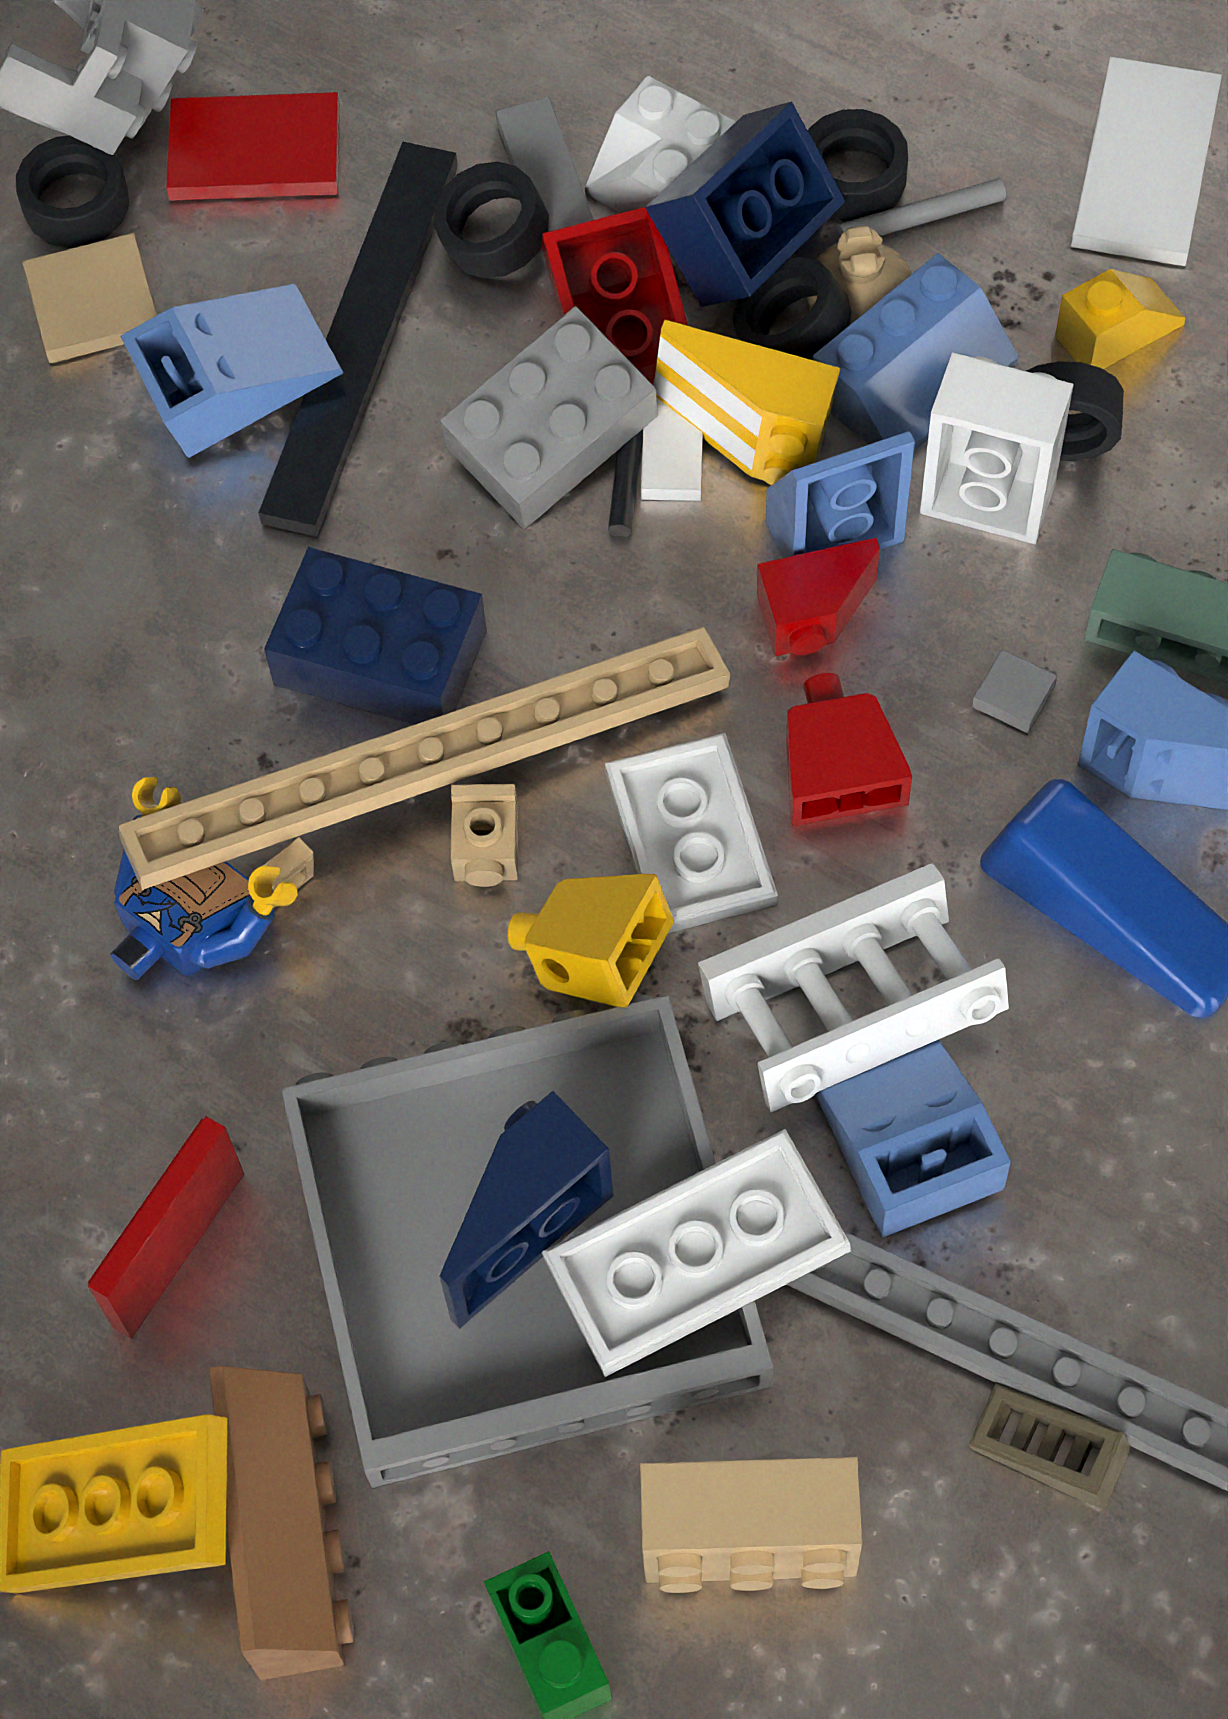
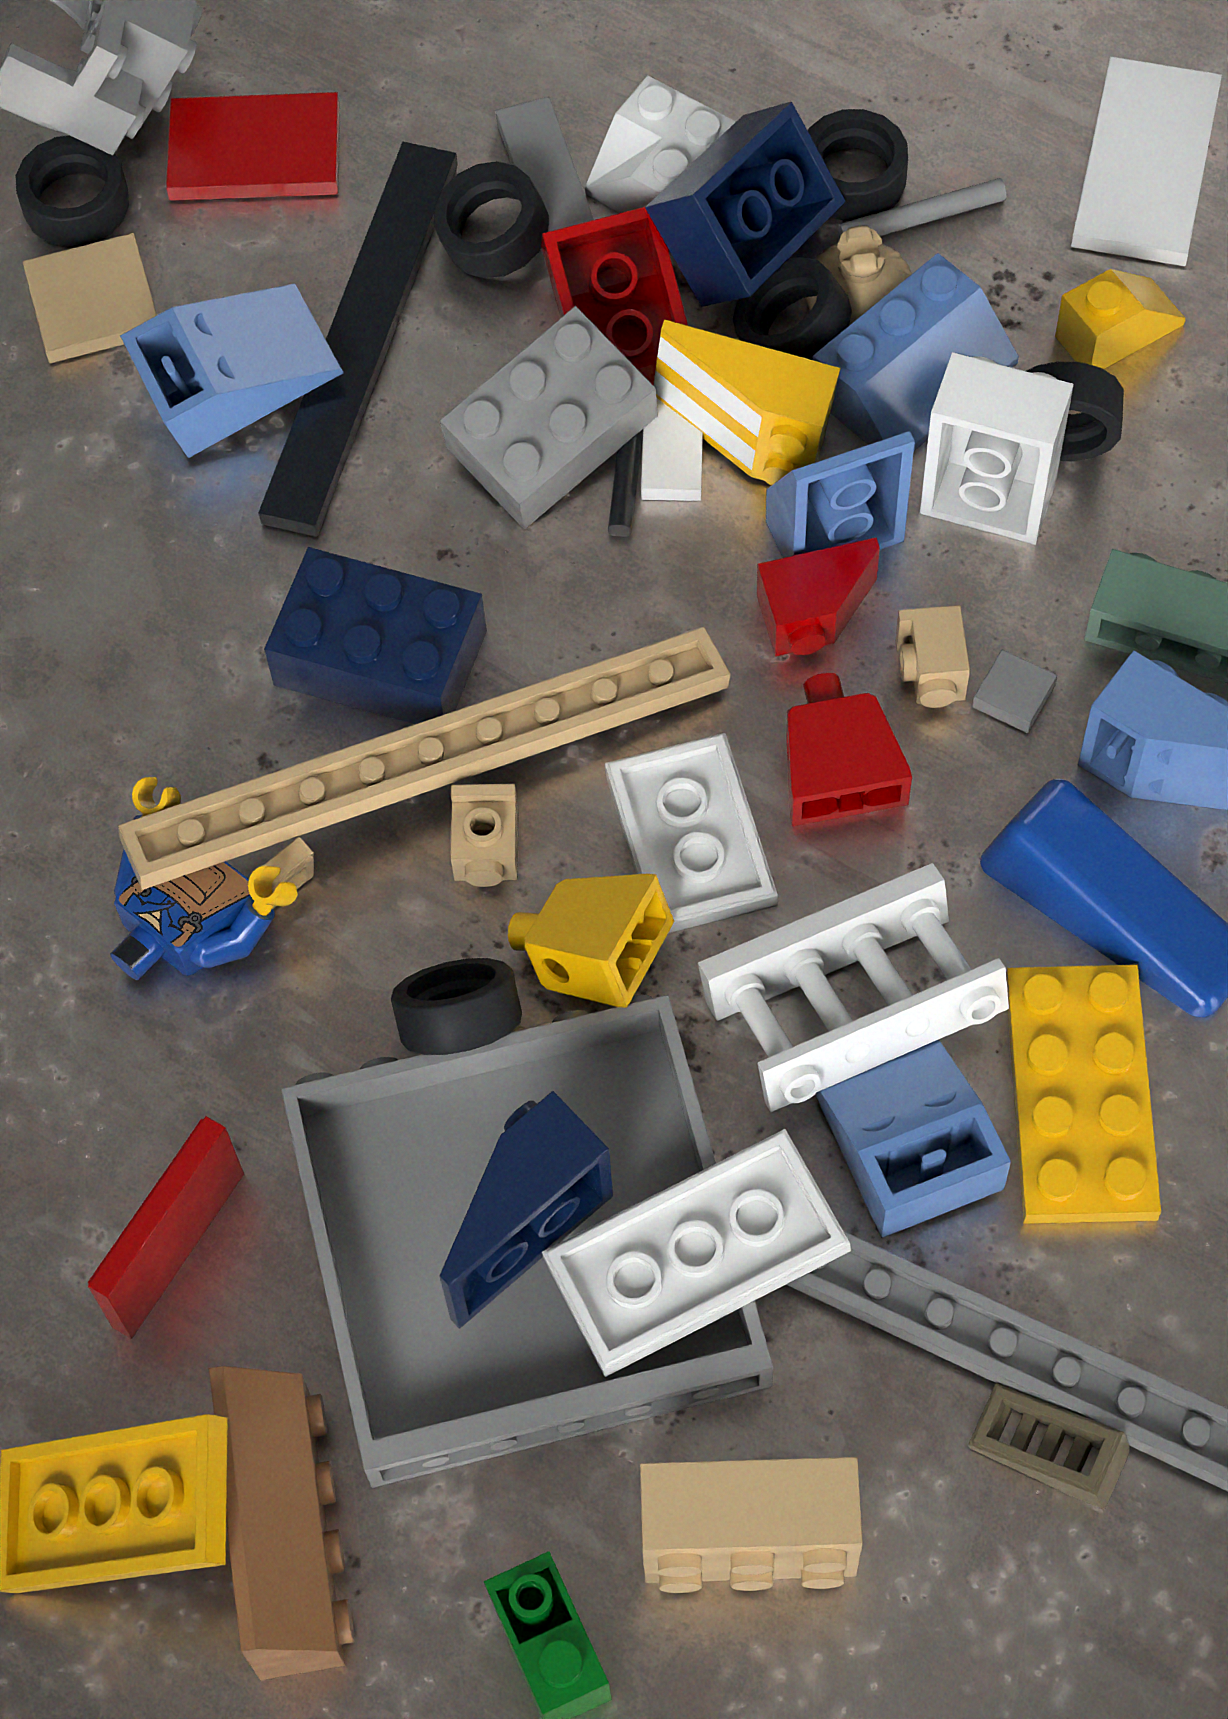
(456, 1006): none -> black tyre
(933, 654): none -> tan brick
(1081, 1095): none -> yellow plate

